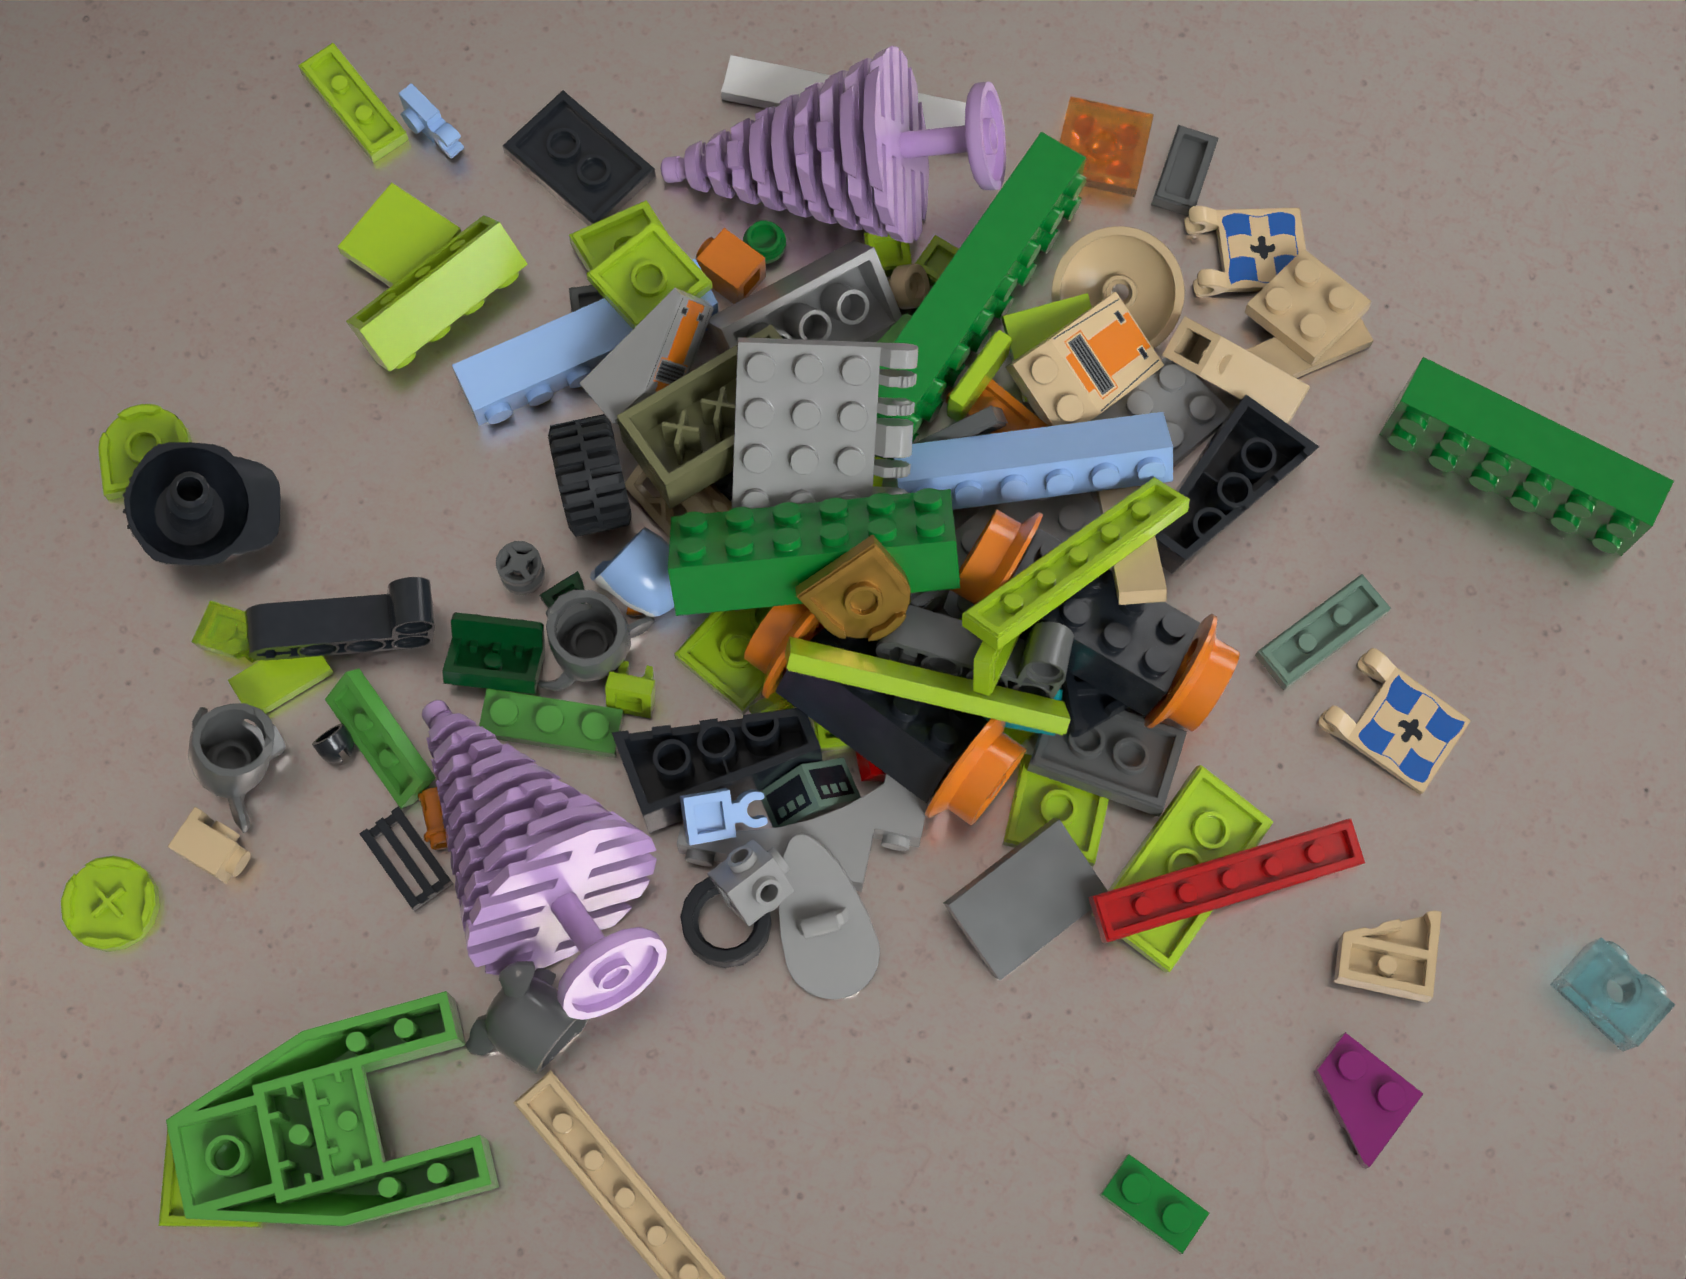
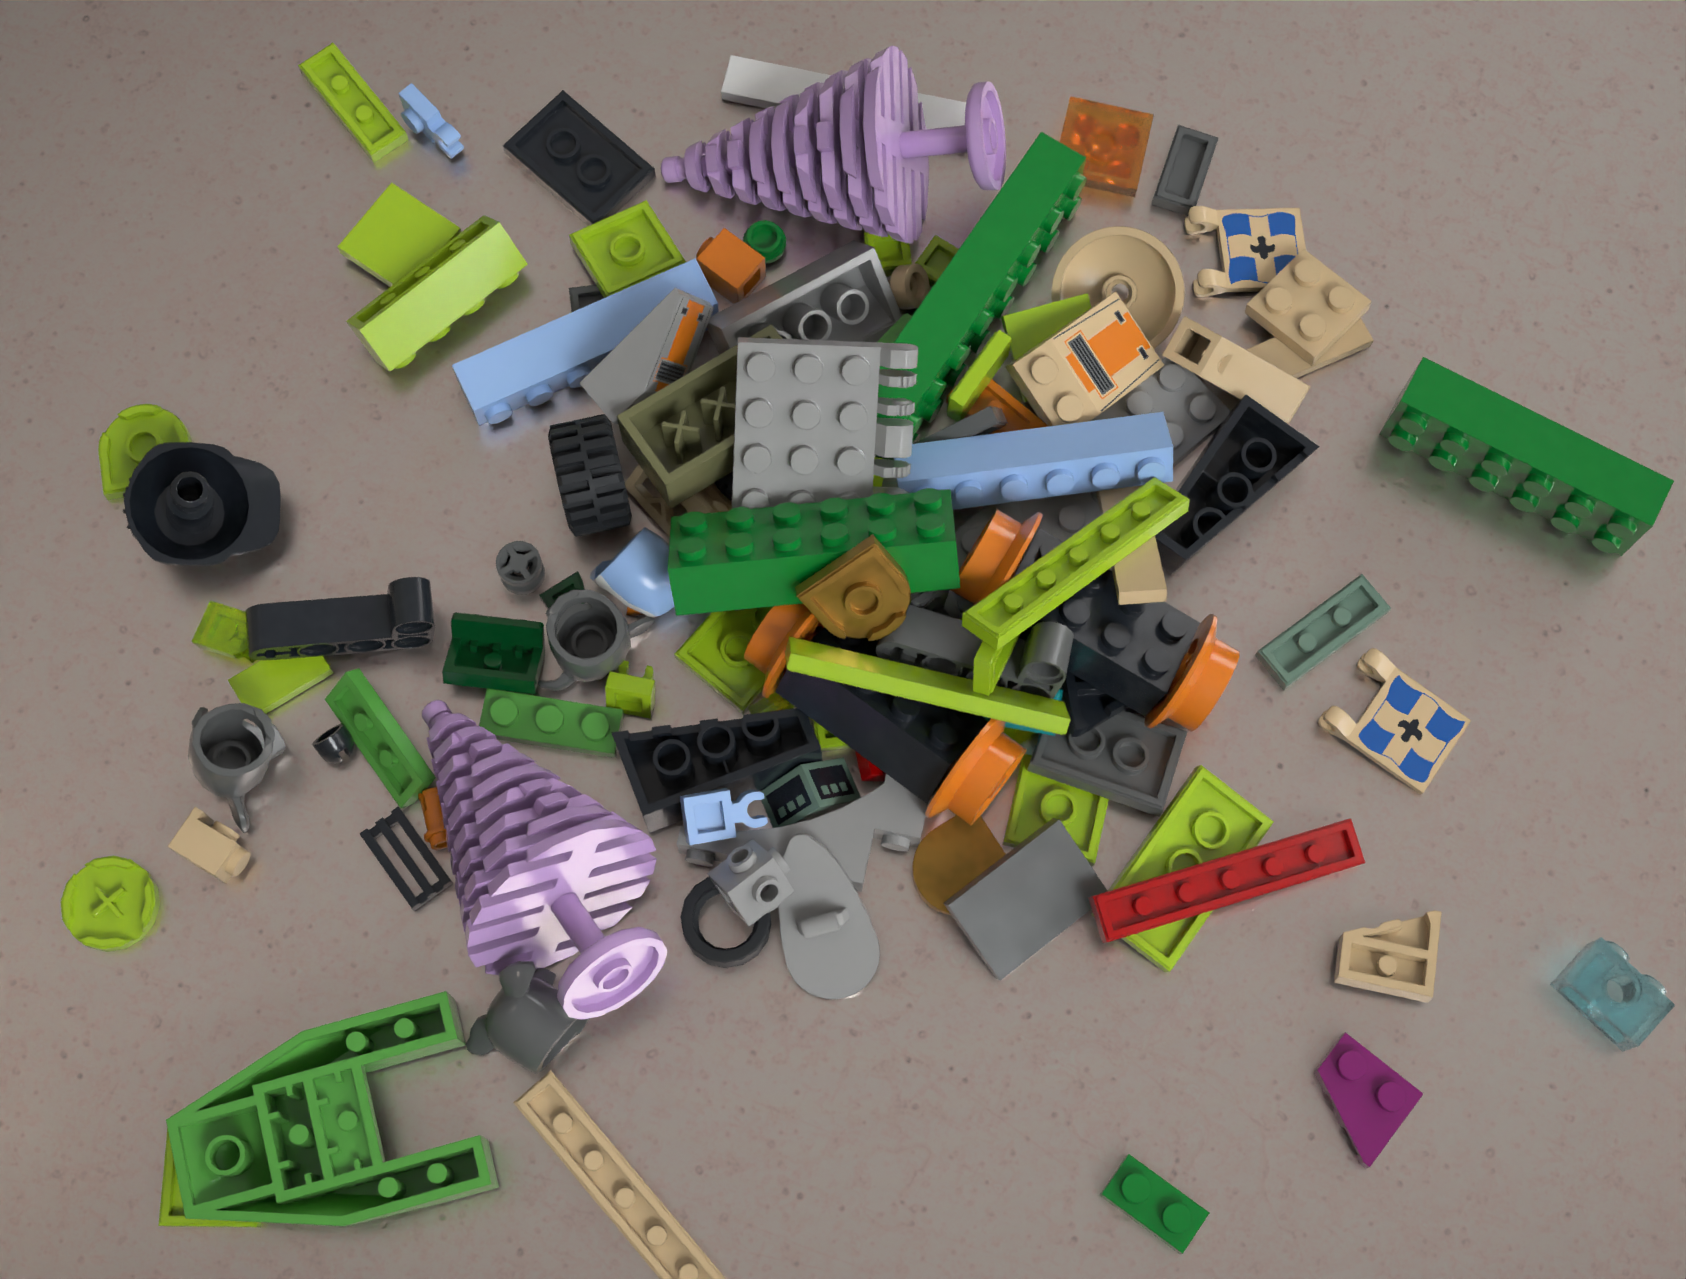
(645, 272): lime tile -> none
(952, 858): none -> pearl gold tile

